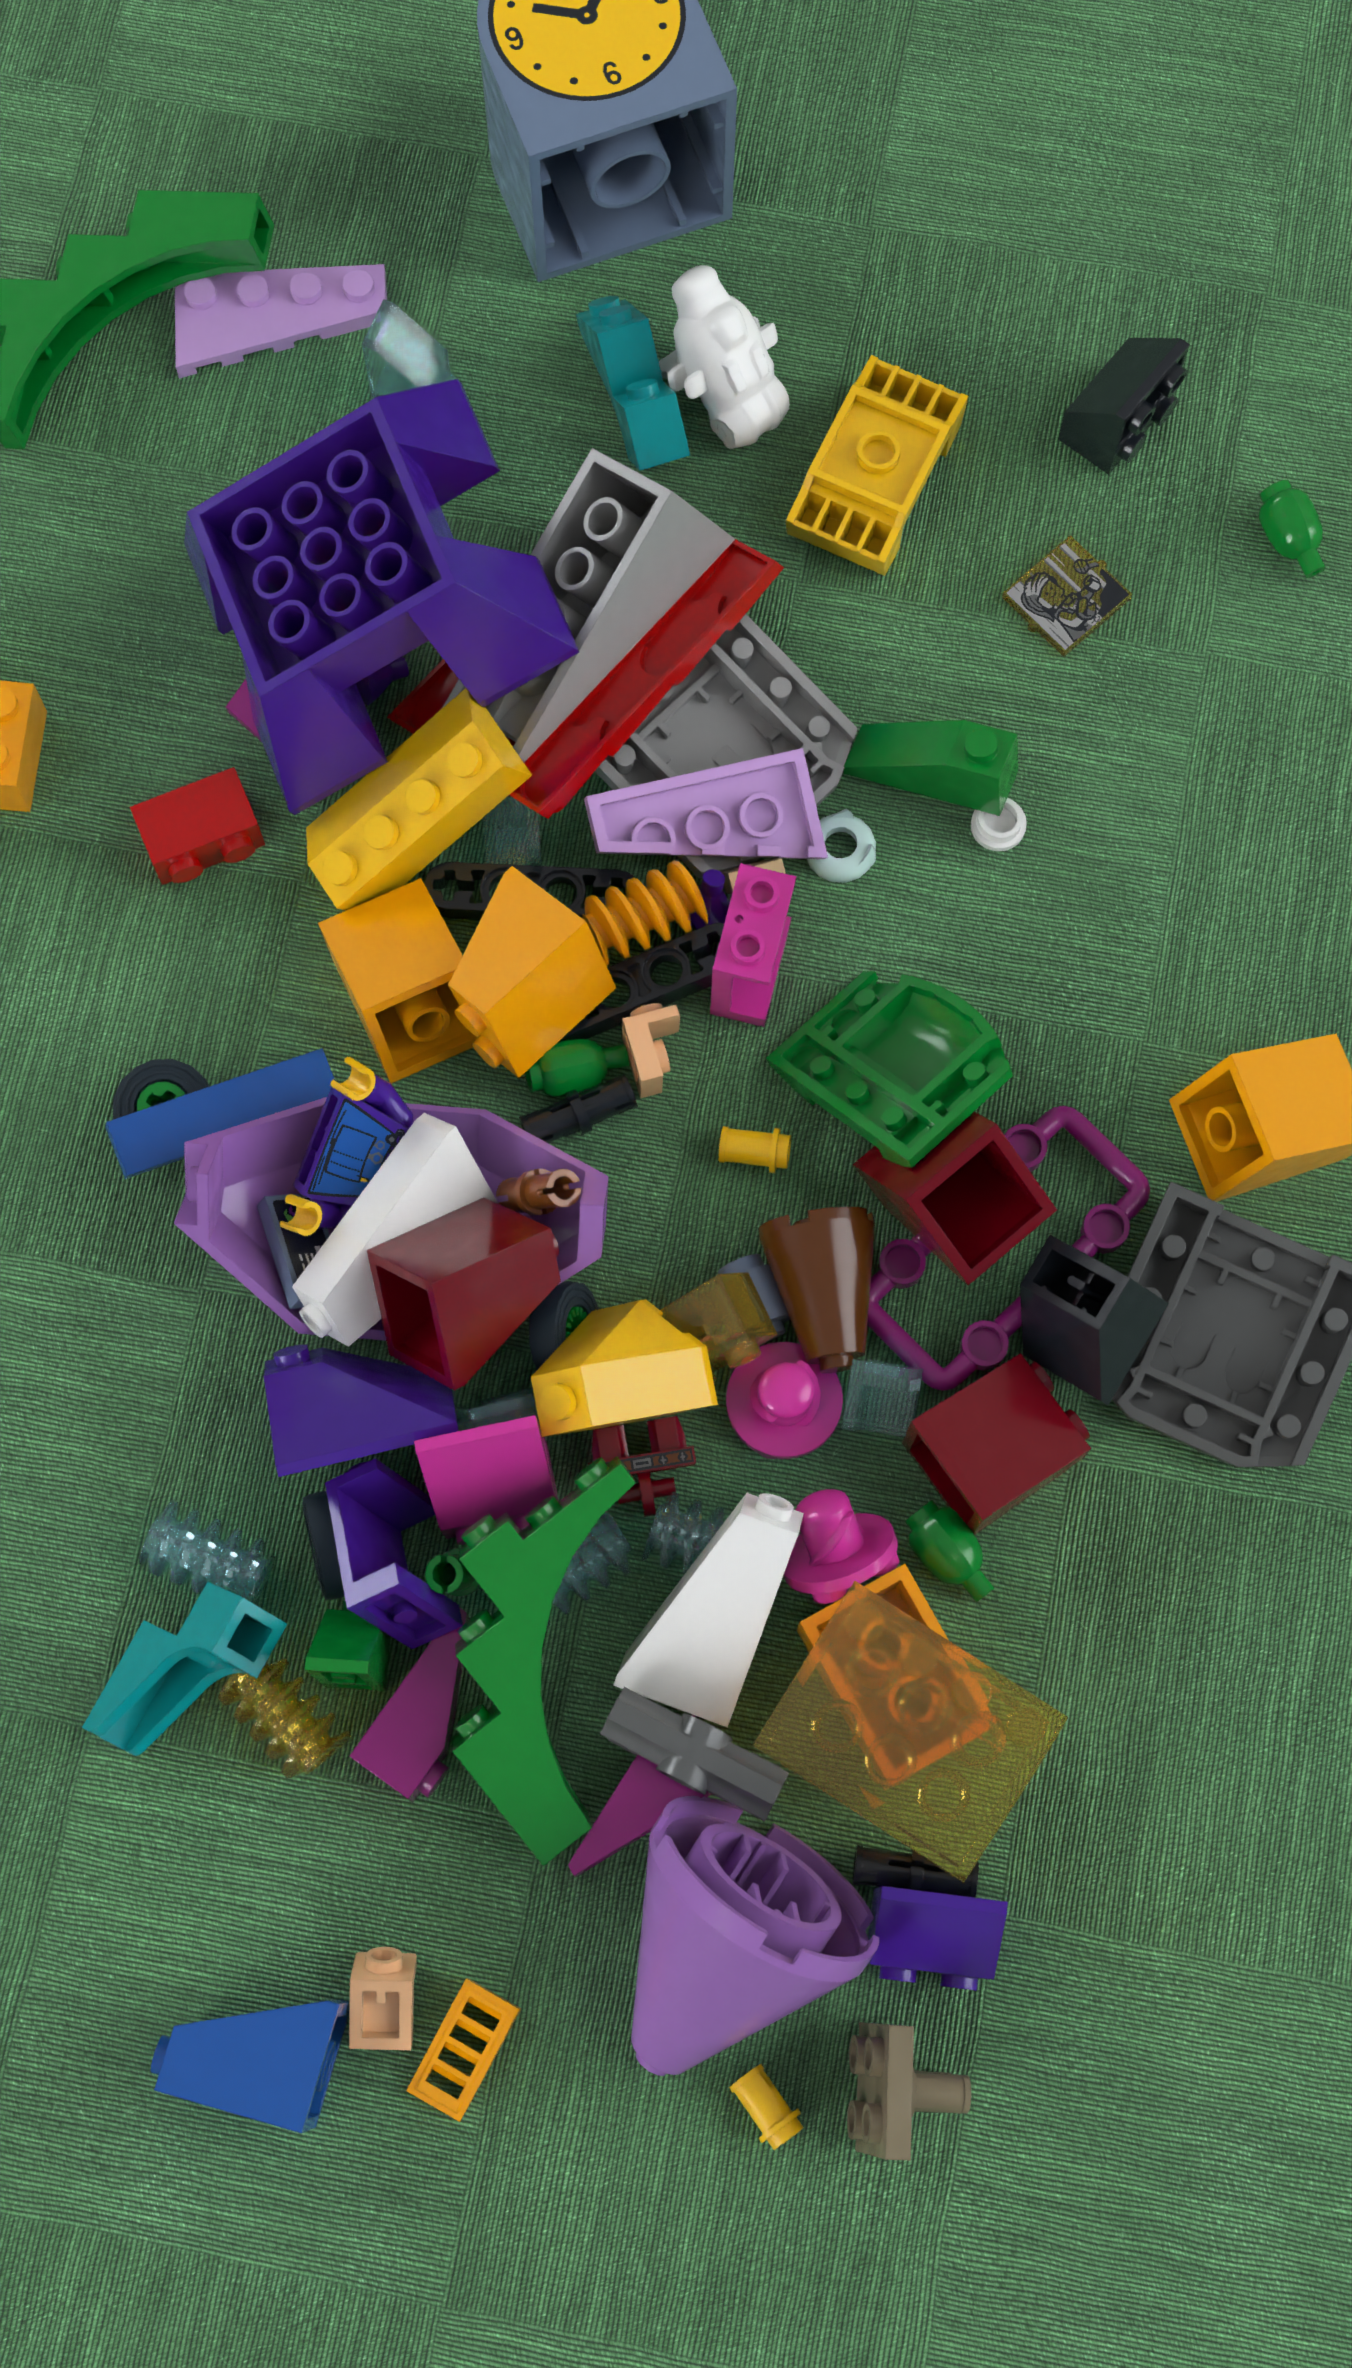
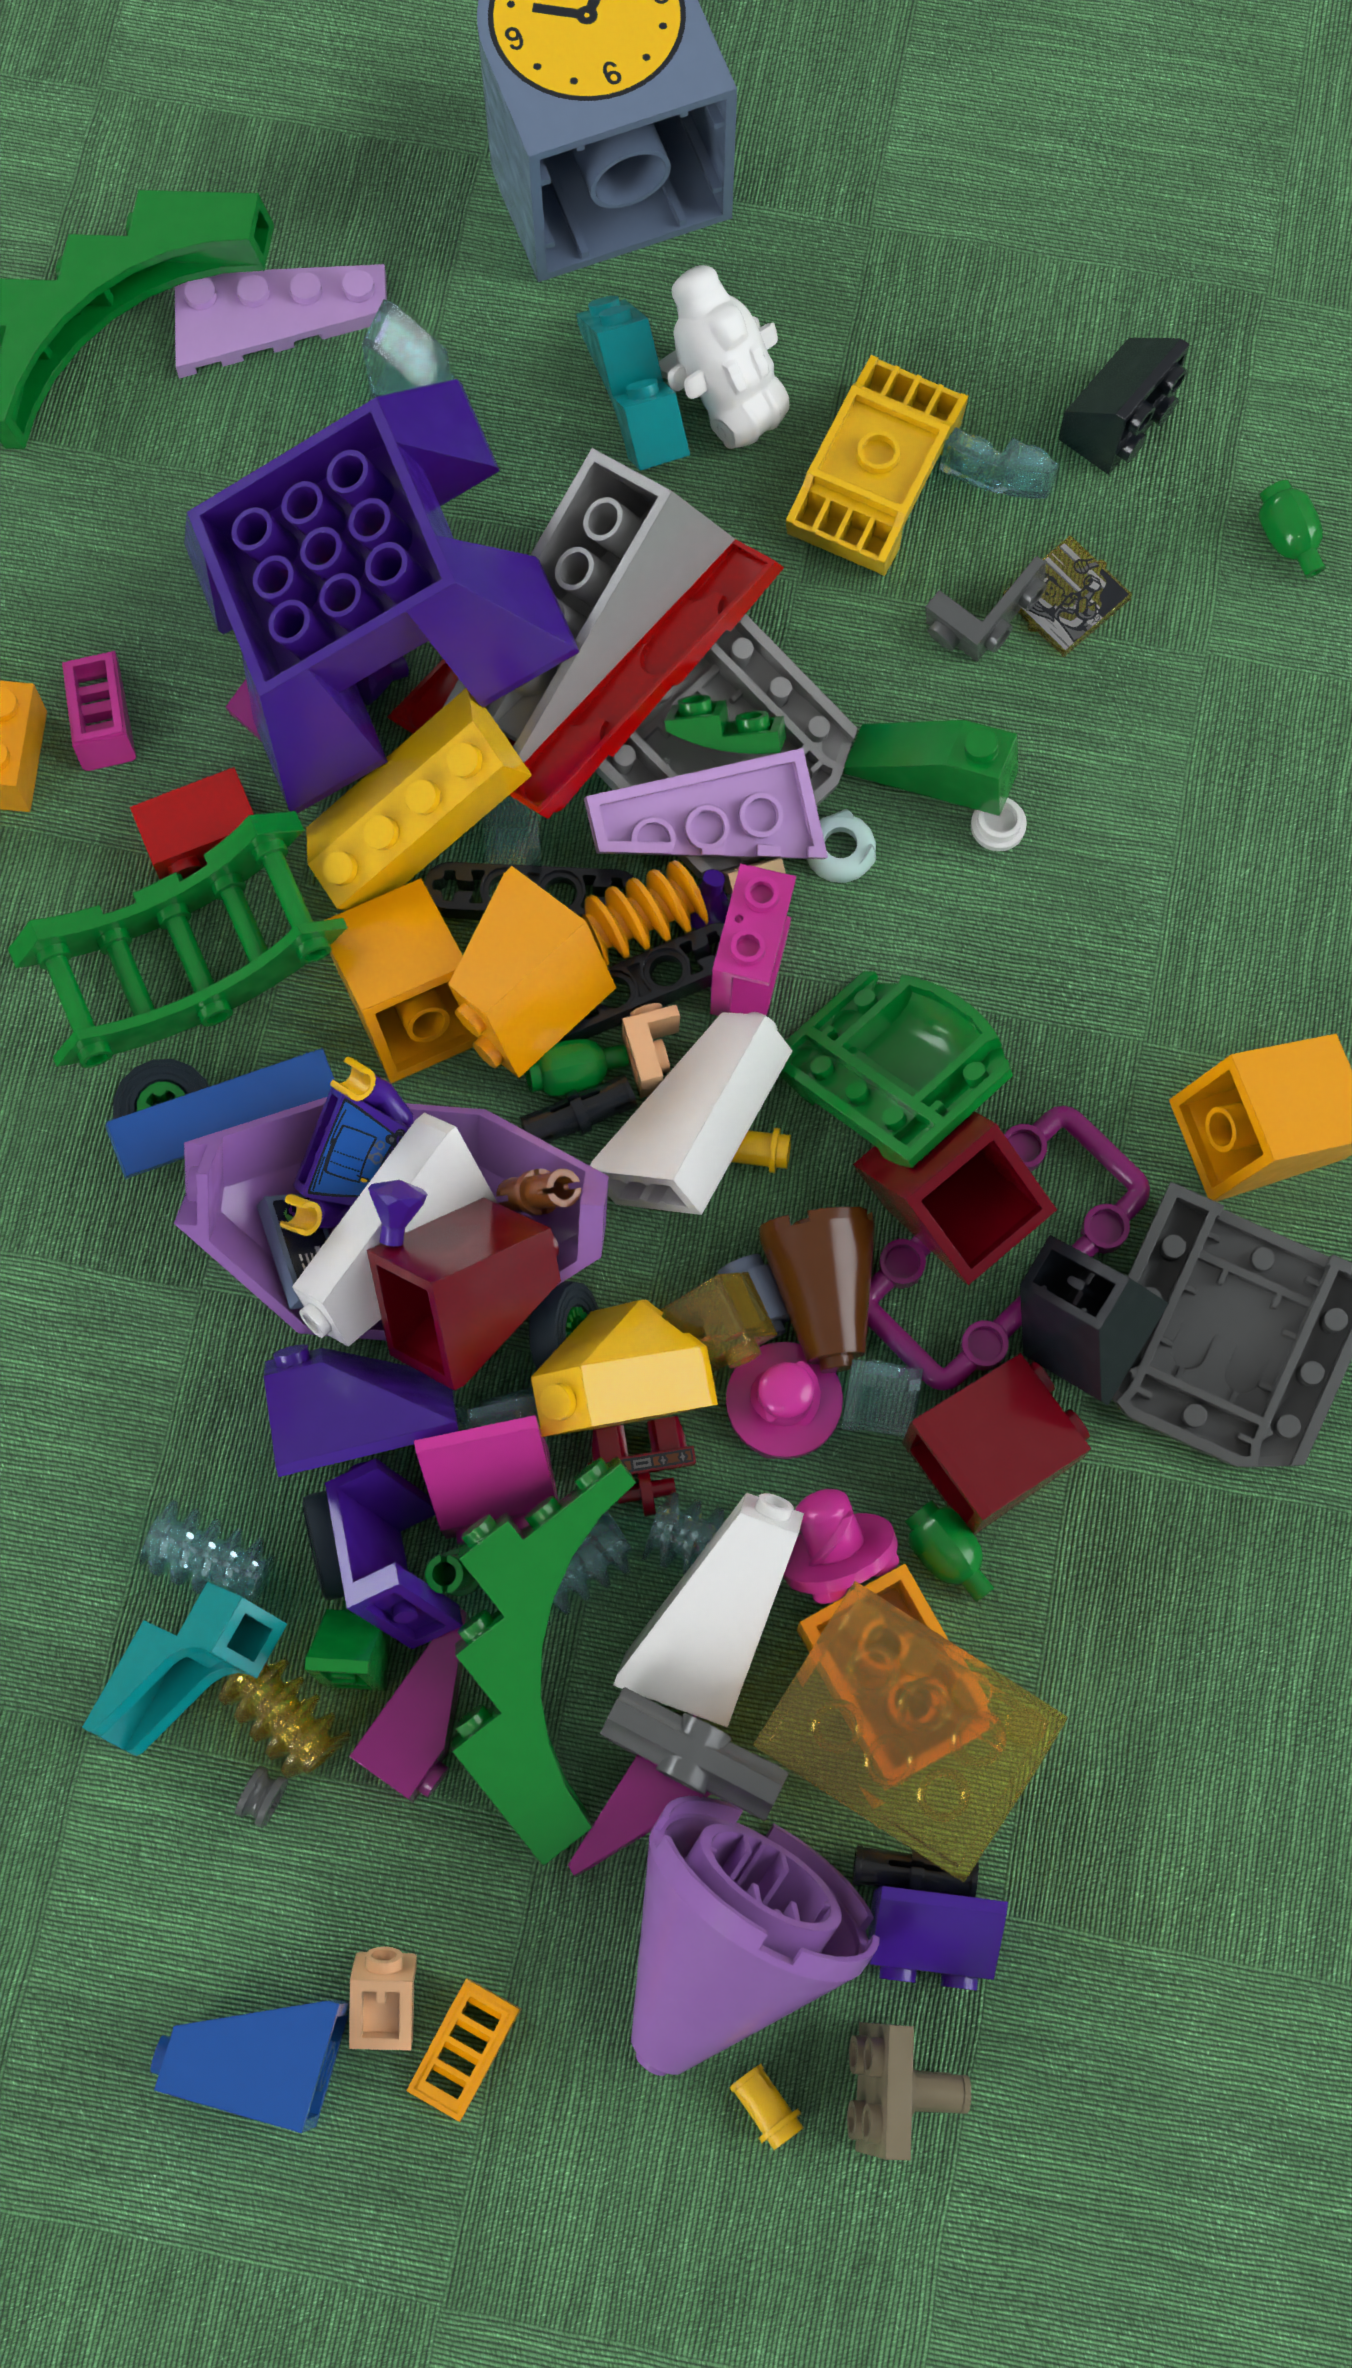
(104, 742): none -> dark pink slope
(168, 904): none -> green fence
(261, 1796): none -> dark grey bush
(396, 1206): none -> dark purple rock
(696, 1118): none -> white slope
(708, 725): none -> green slope
(956, 627): none -> dark grey bracket
(1015, 472): none -> clear light blue slope

